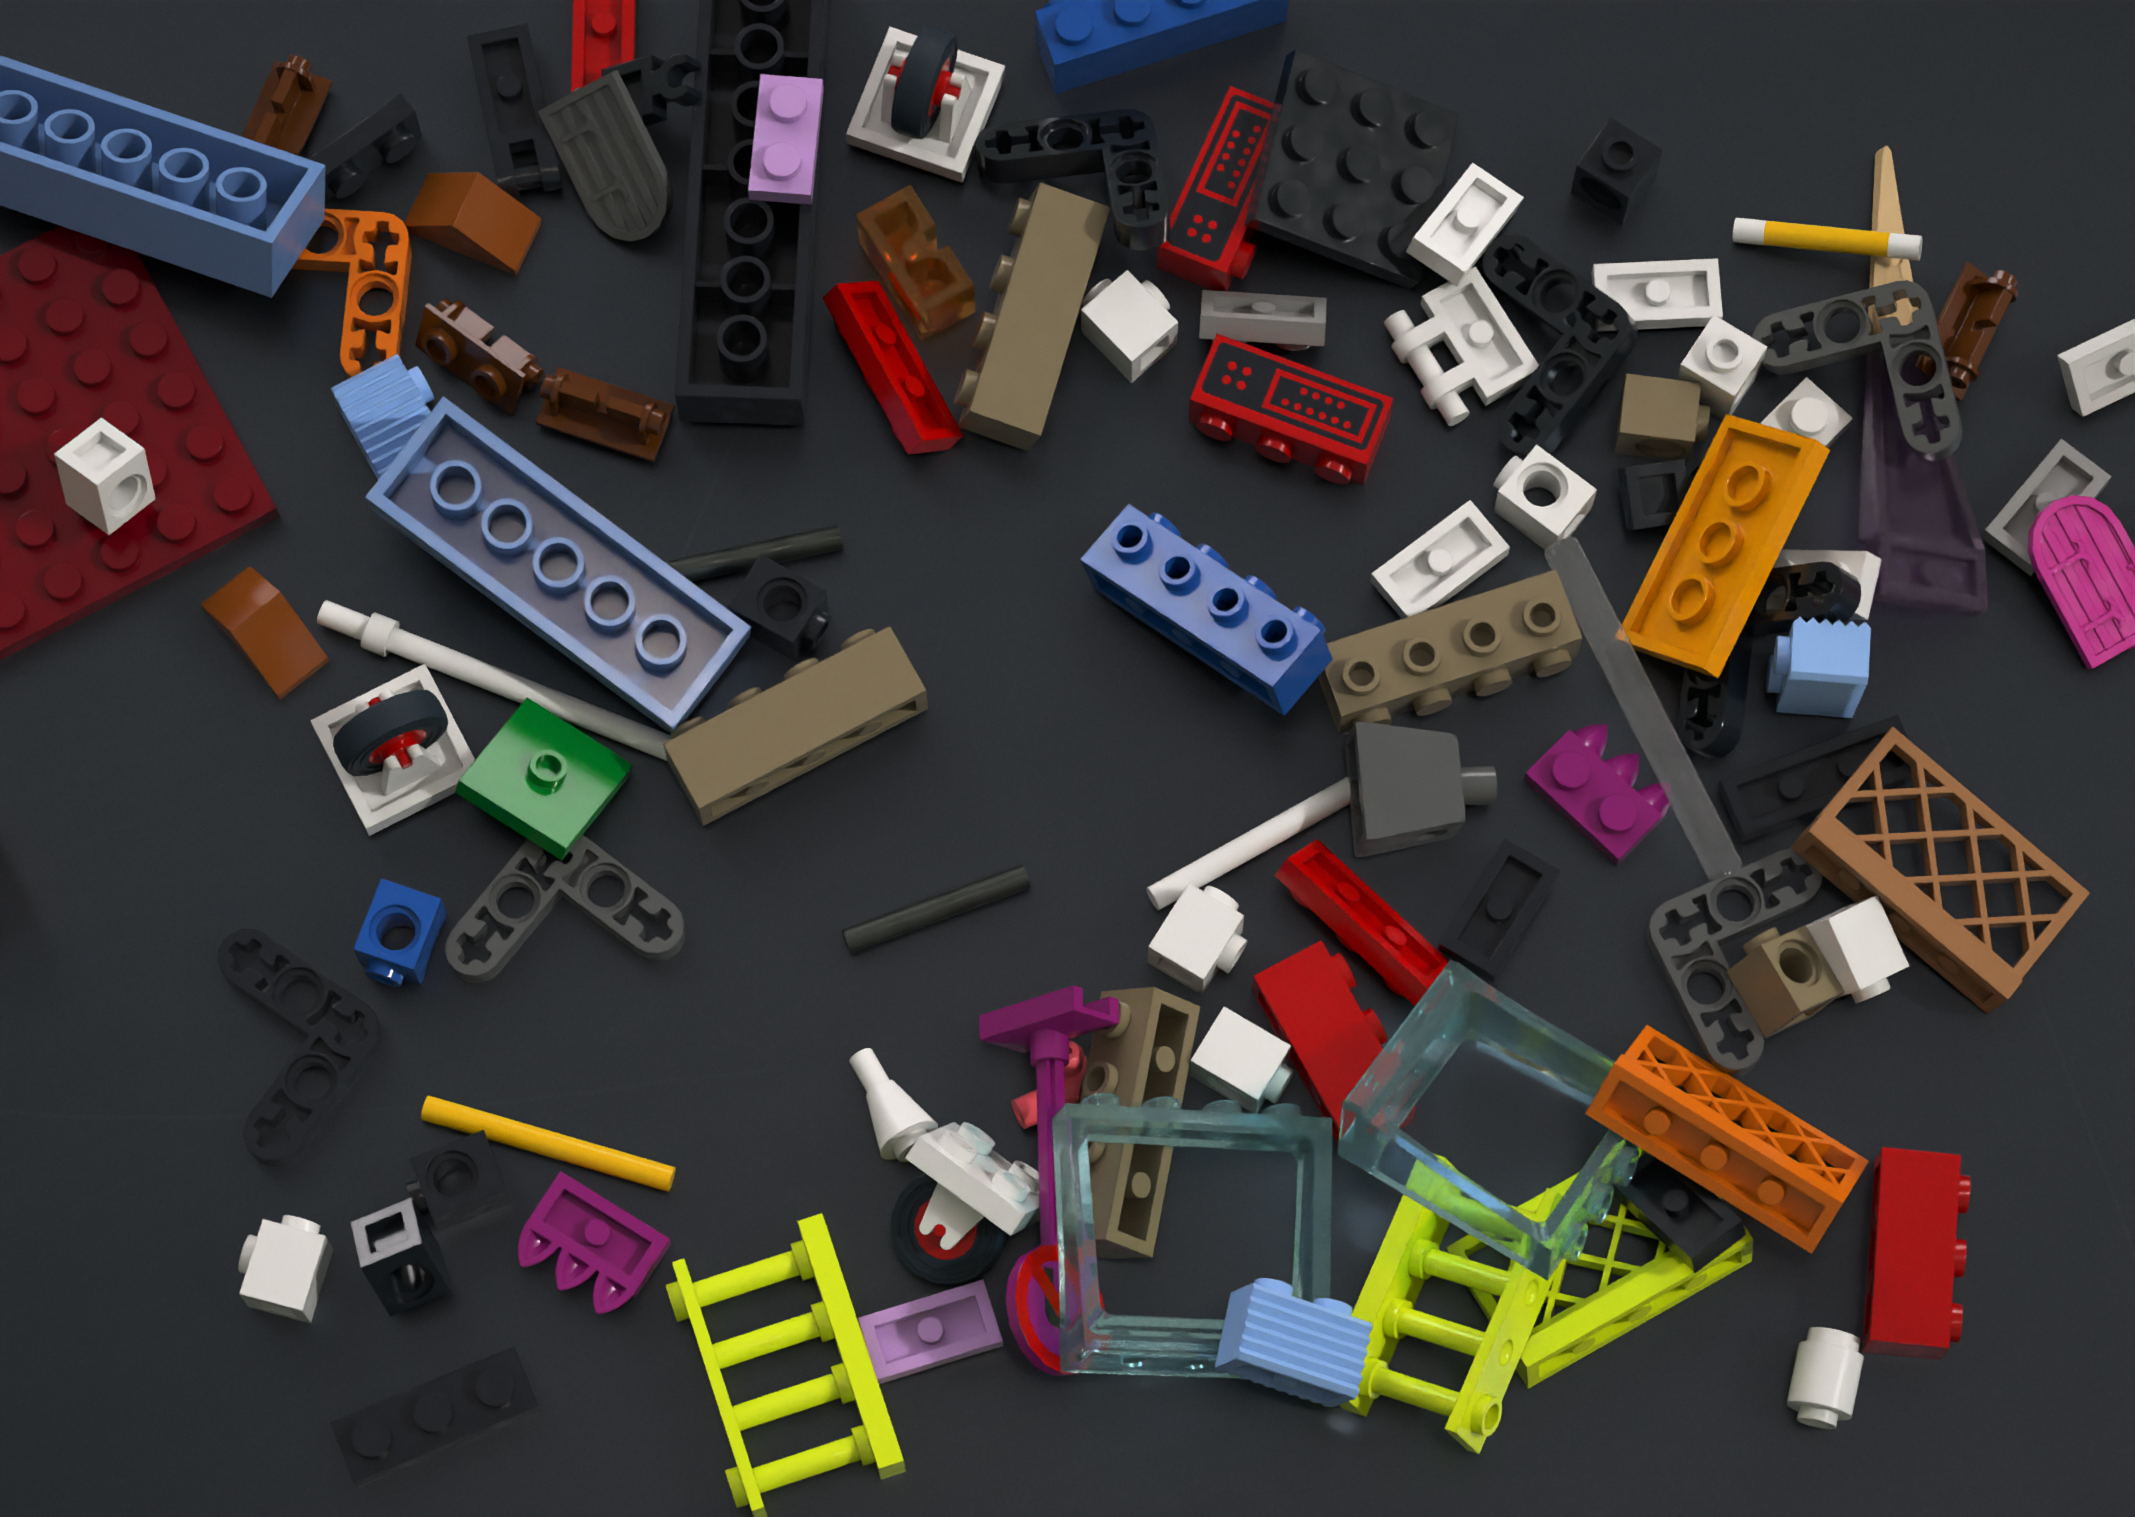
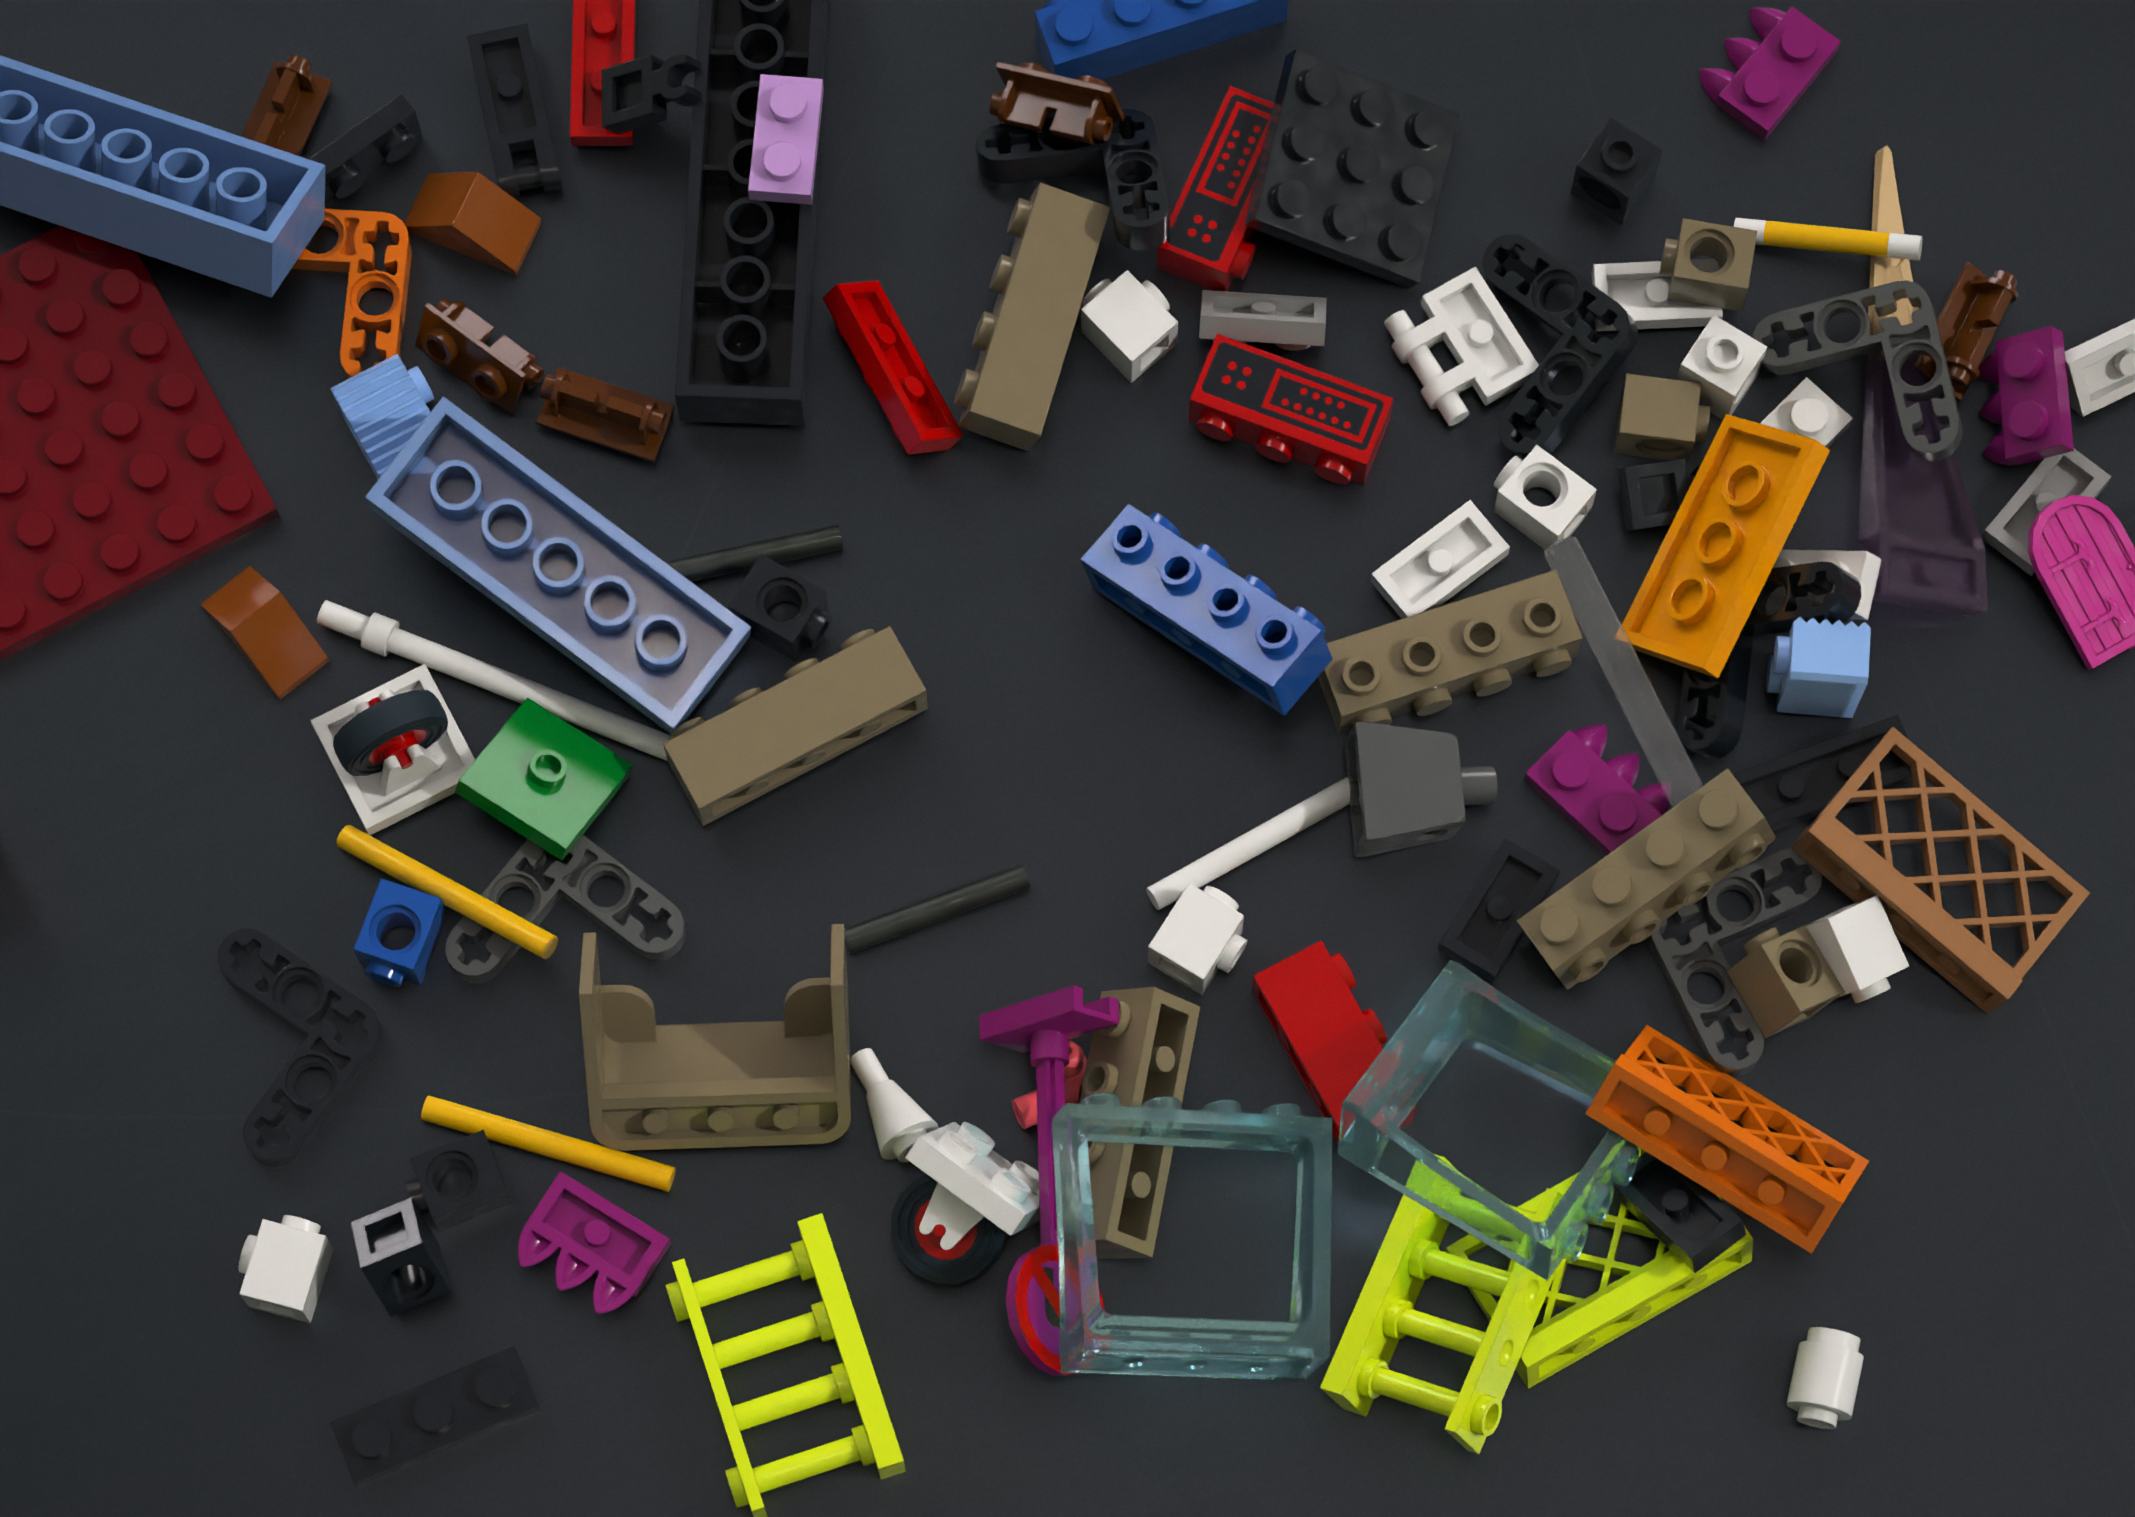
(105, 476): white brick -> none
(452, 893): none -> yellow bar
(611, 158): dark grey window -> none
(716, 1079): none -> dark tan windscreen
(903, 249): clear orange brick -> none
(926, 102): white plate -> none
(930, 1331): lavender plate -> none
(1081, 105): none -> reddish brown hinge
(1242, 1061): white brick -> none
(1293, 1343): light blue brick -> none
(1362, 920): red plate -> none
(1464, 224): white plate -> none
(1648, 879): none -> dark tan brick
(1728, 246): none -> dark tan brick
(1770, 72): none -> magenta plate
(1914, 1254): red brick -> none
(2030, 397): none -> magenta plate

